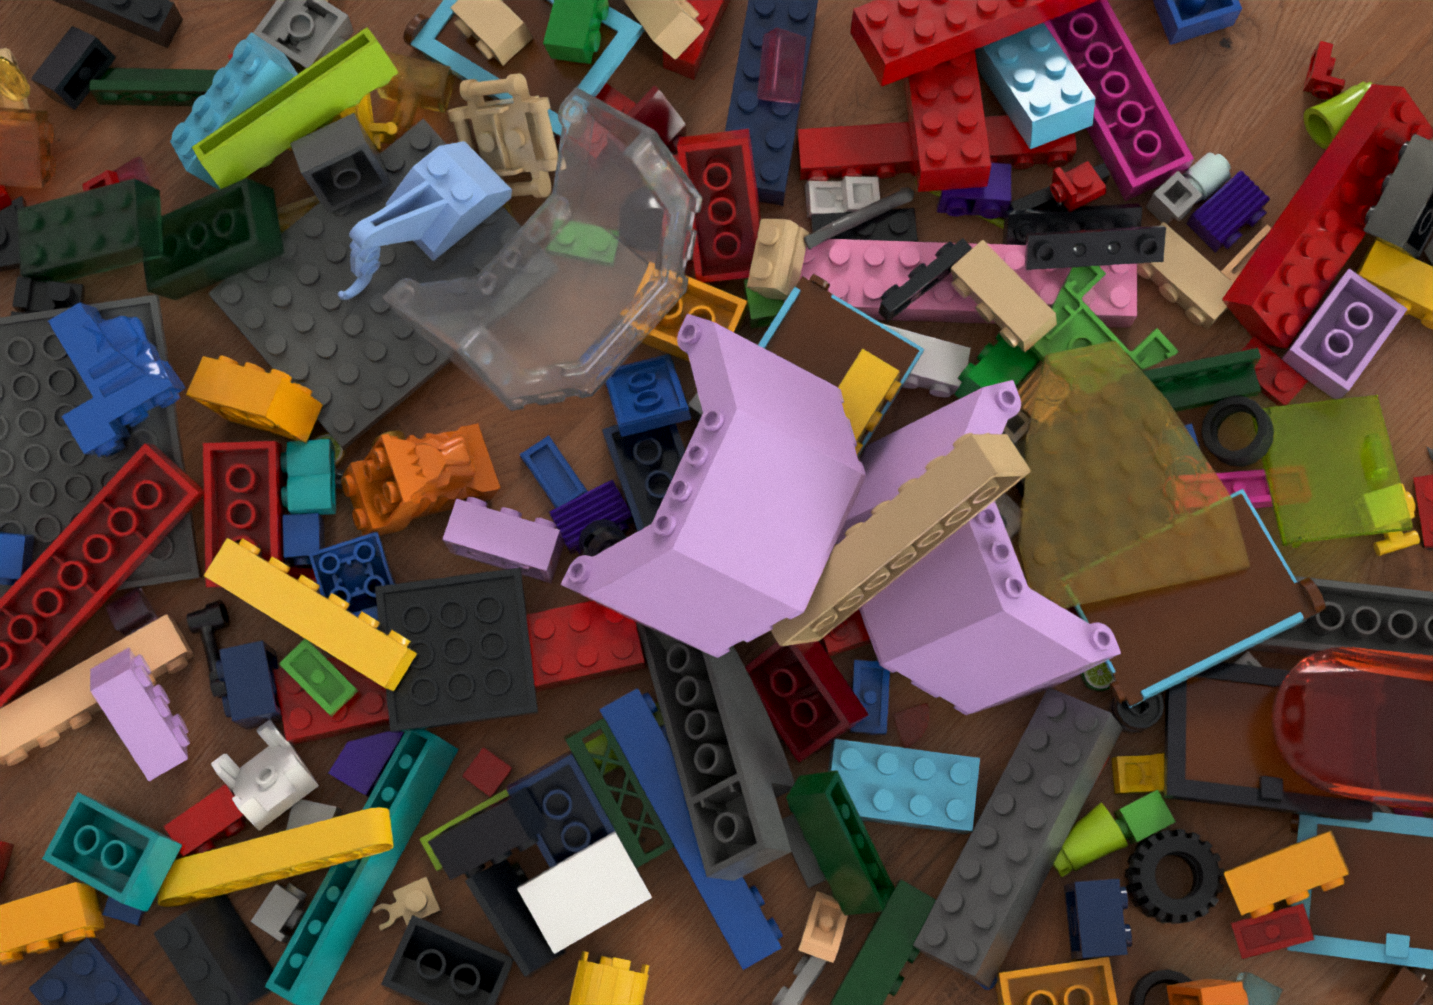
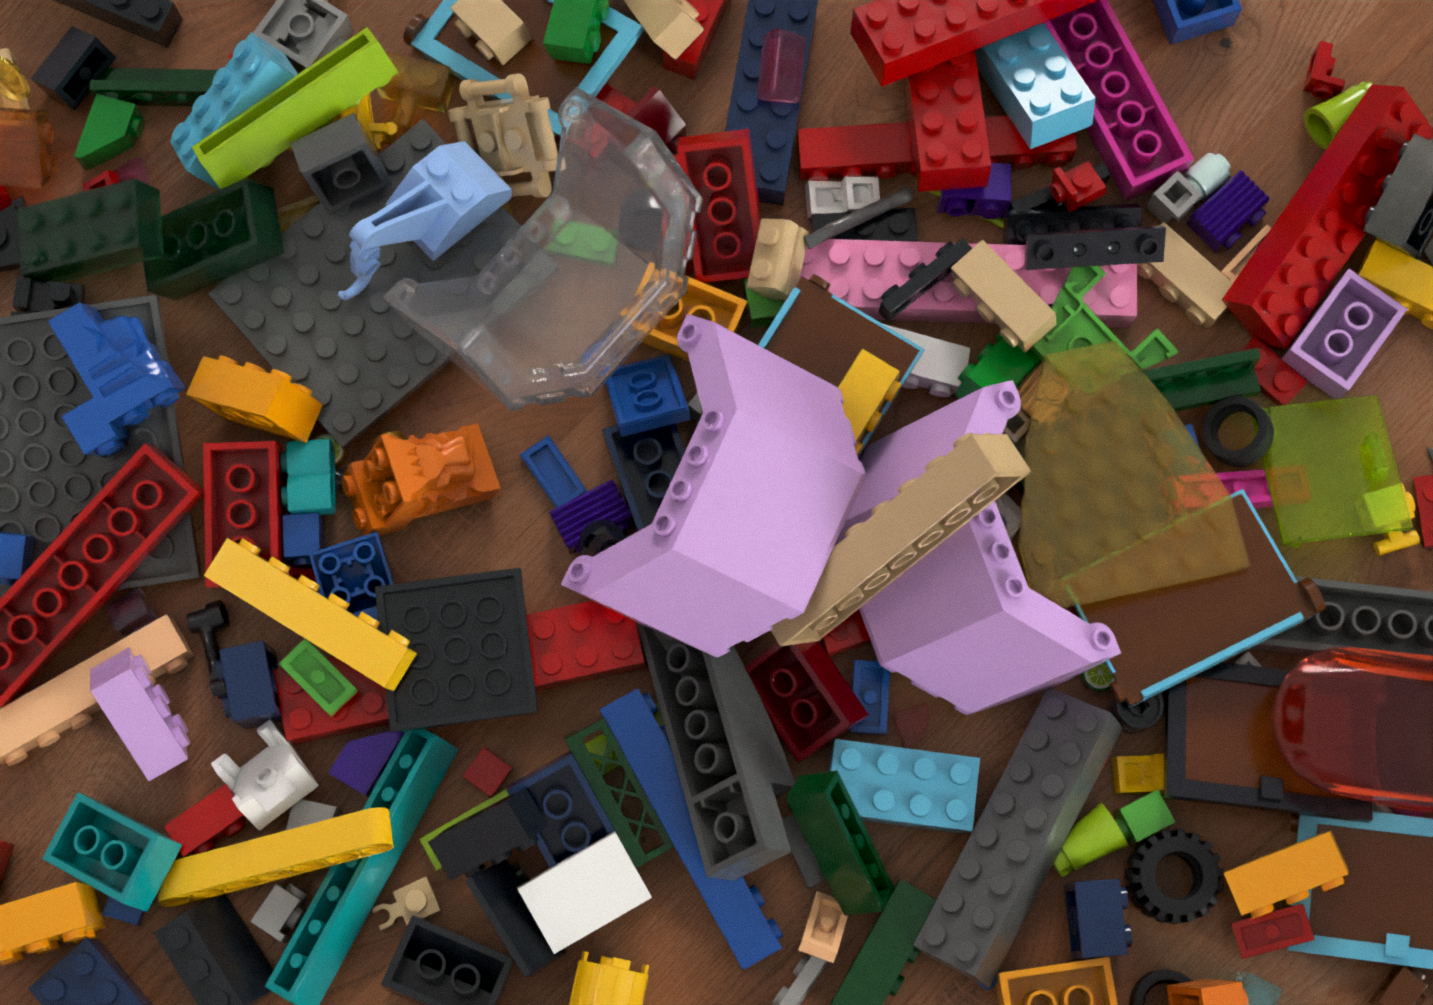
(108, 131): none -> green slope
(504, 539): lavender brick -> none

